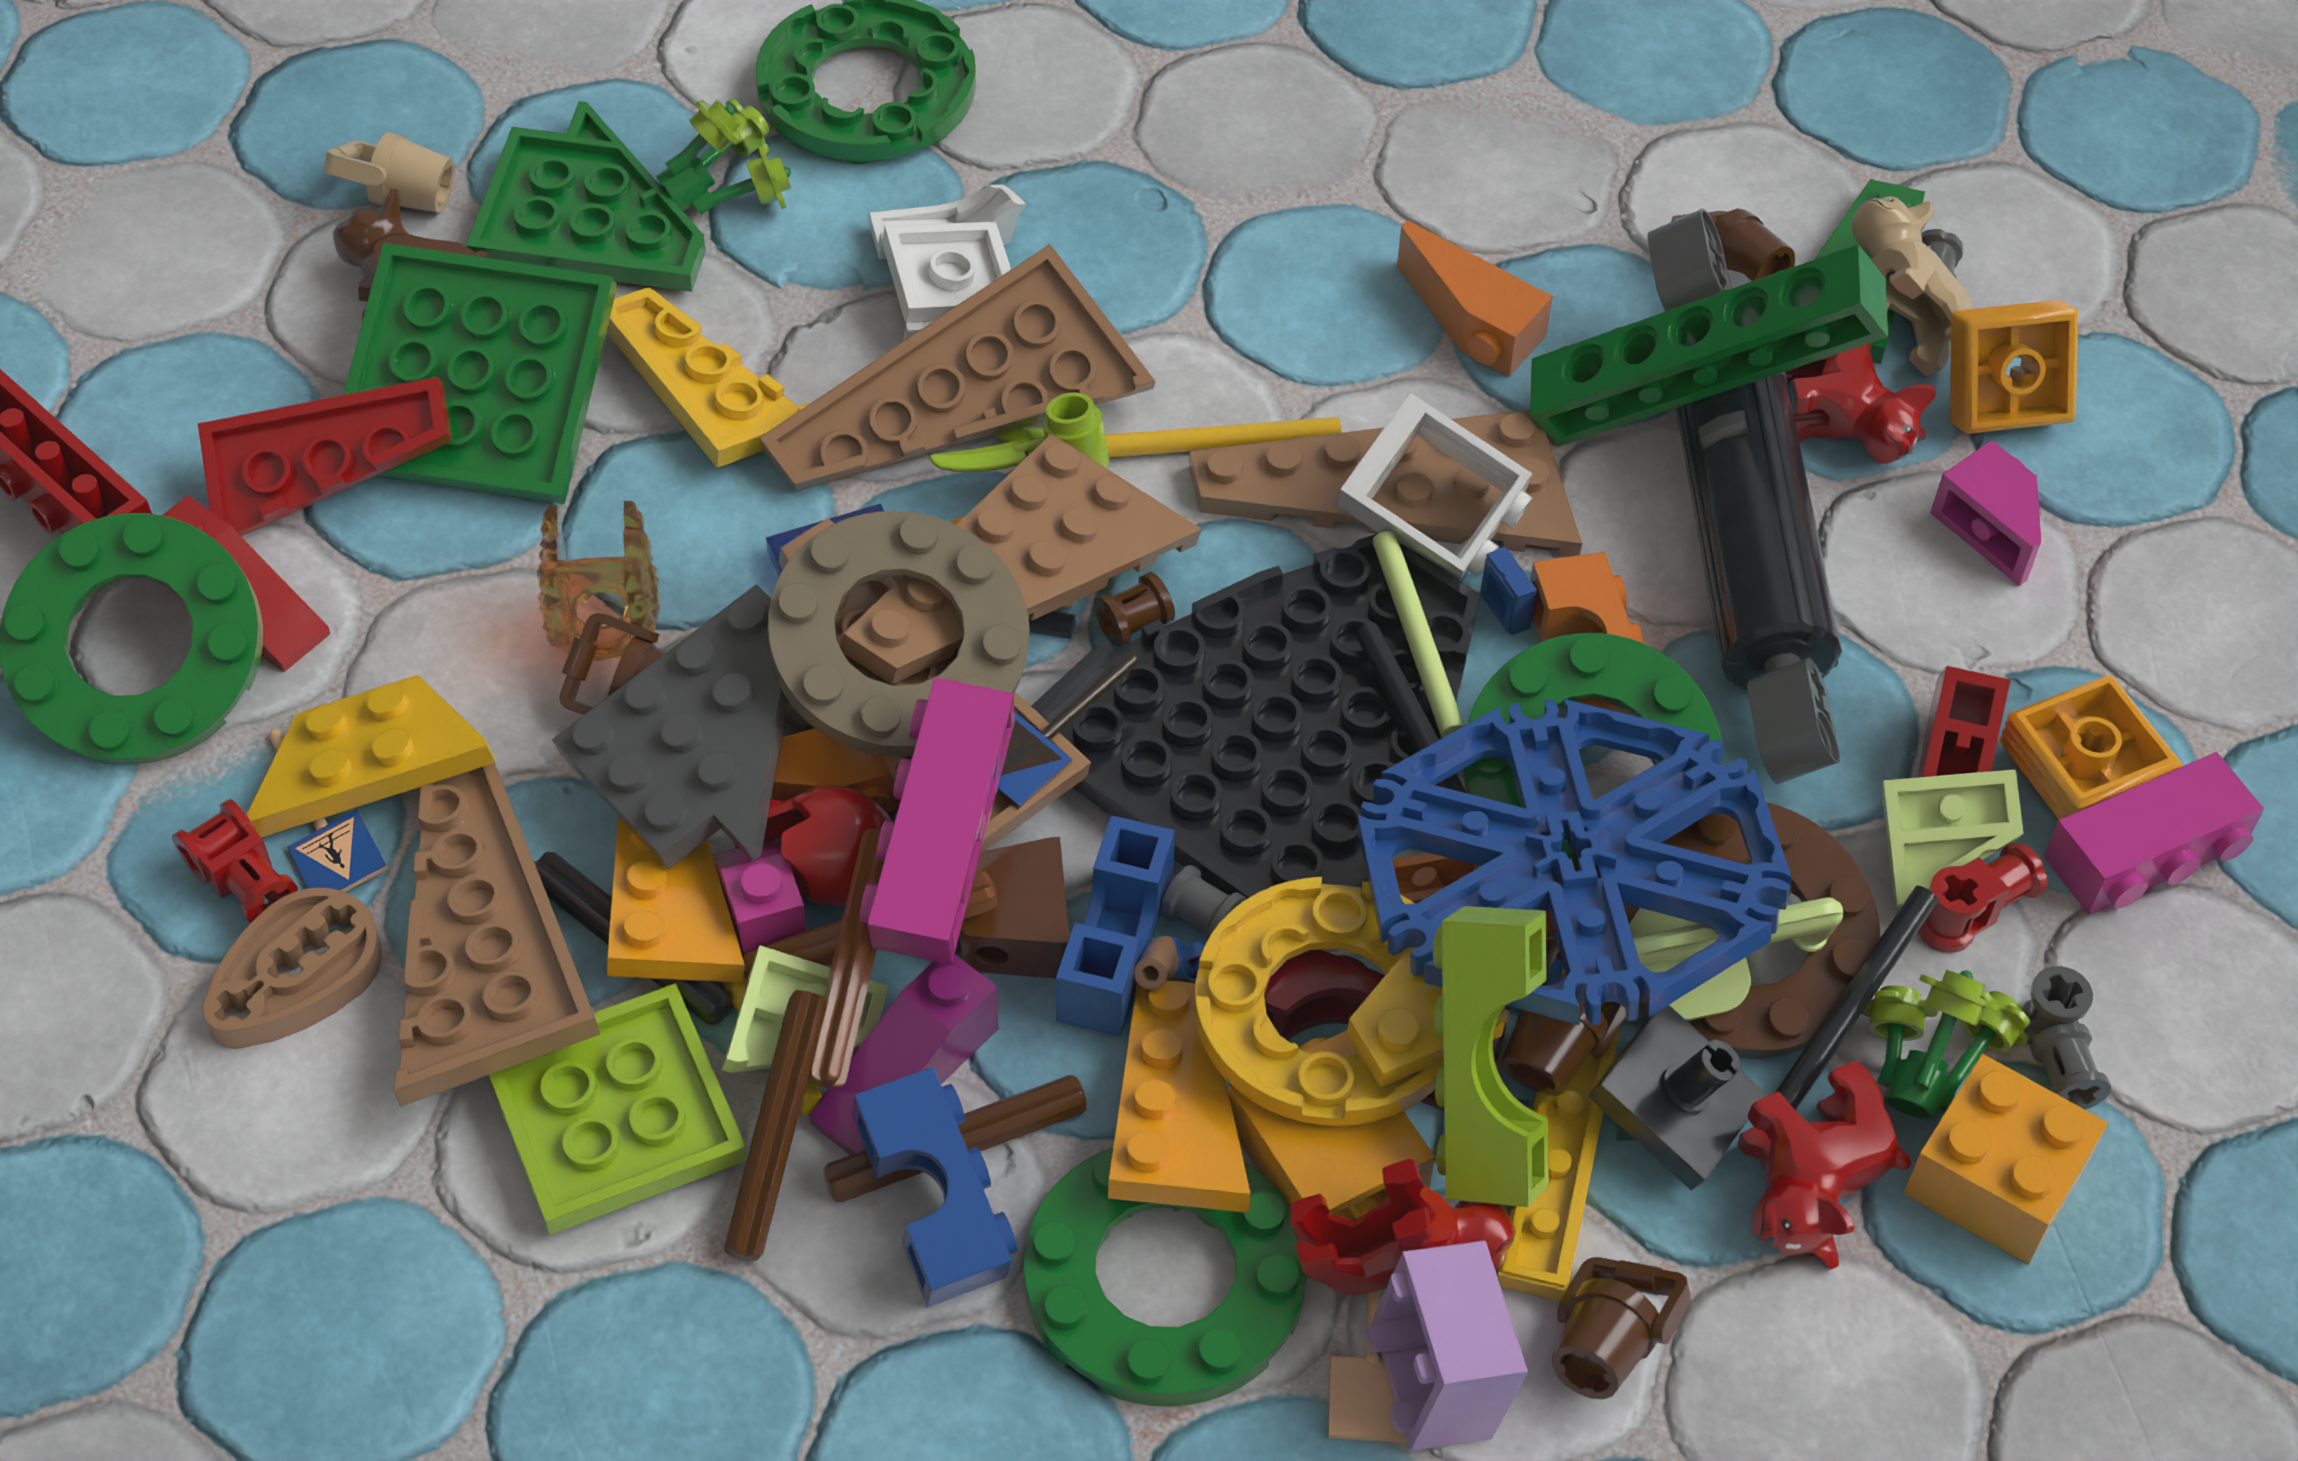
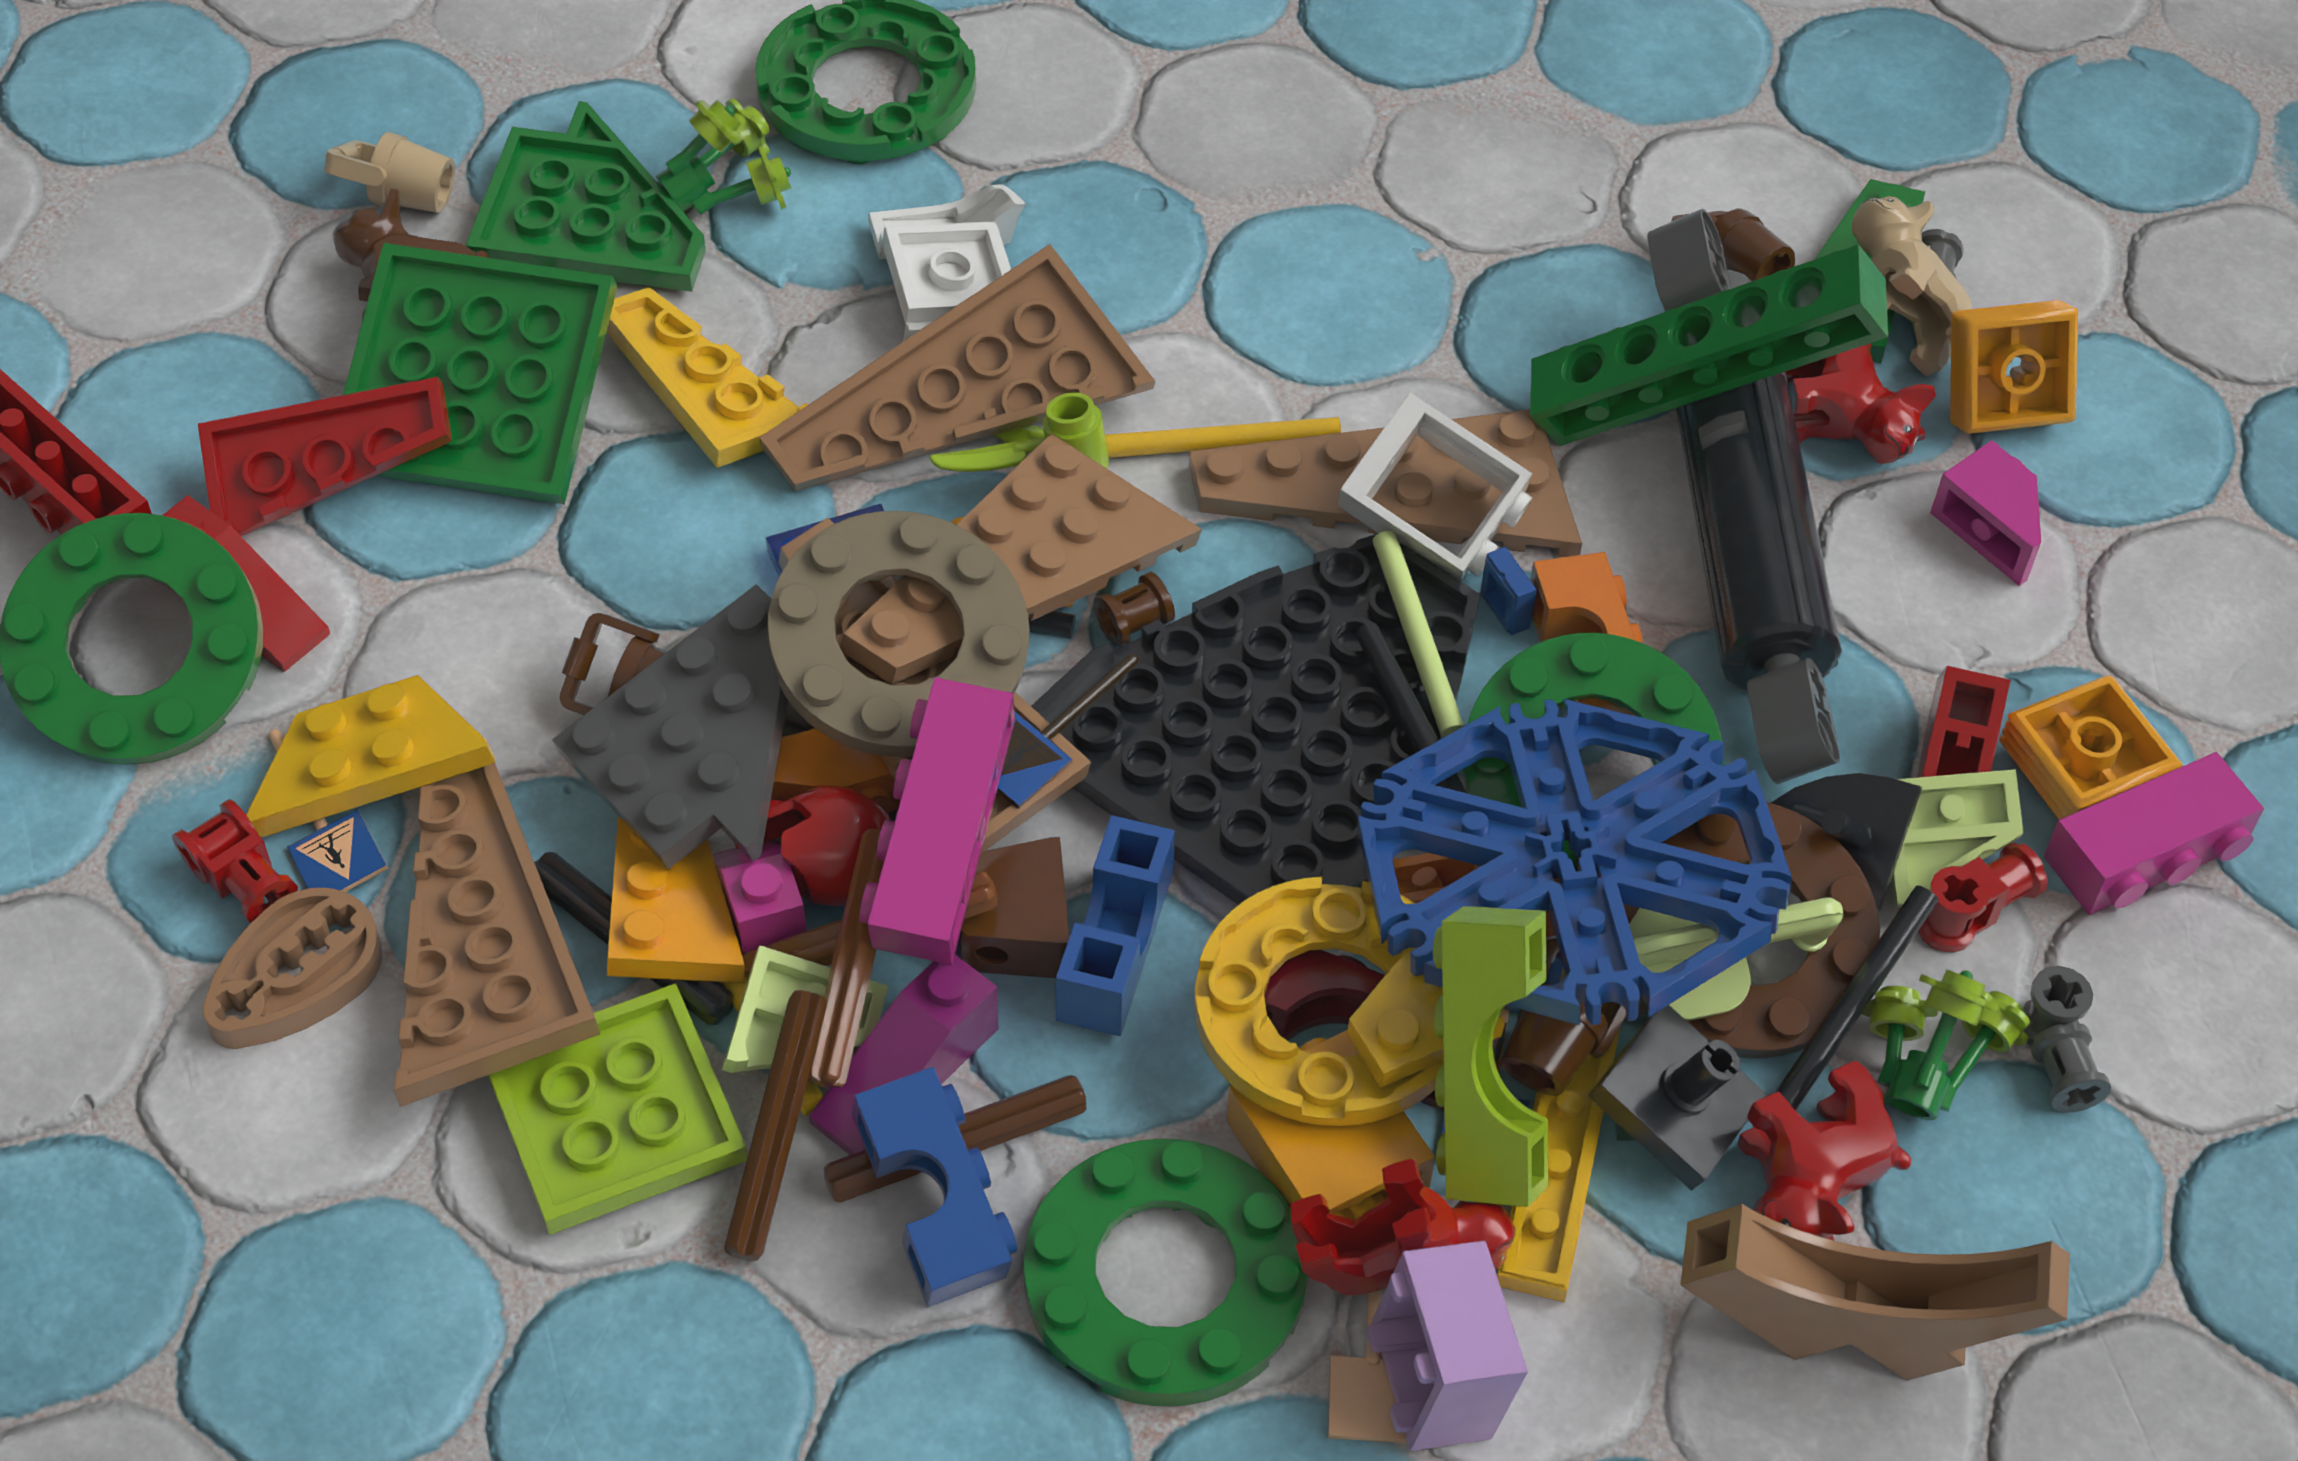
(571, 582): clear orange piece -> none
(1168, 960): medium nougat arm -> none
(1174, 1112): light orange wing -> none
(1197, 901): dark grey bush -> none
(1475, 302): orange slope -> none
(1613, 1323): reddish brown piece -> none
(1864, 815): none -> black shield
(1892, 1305): none -> medium nougat arch
(2005, 1158): light orange brick -> none

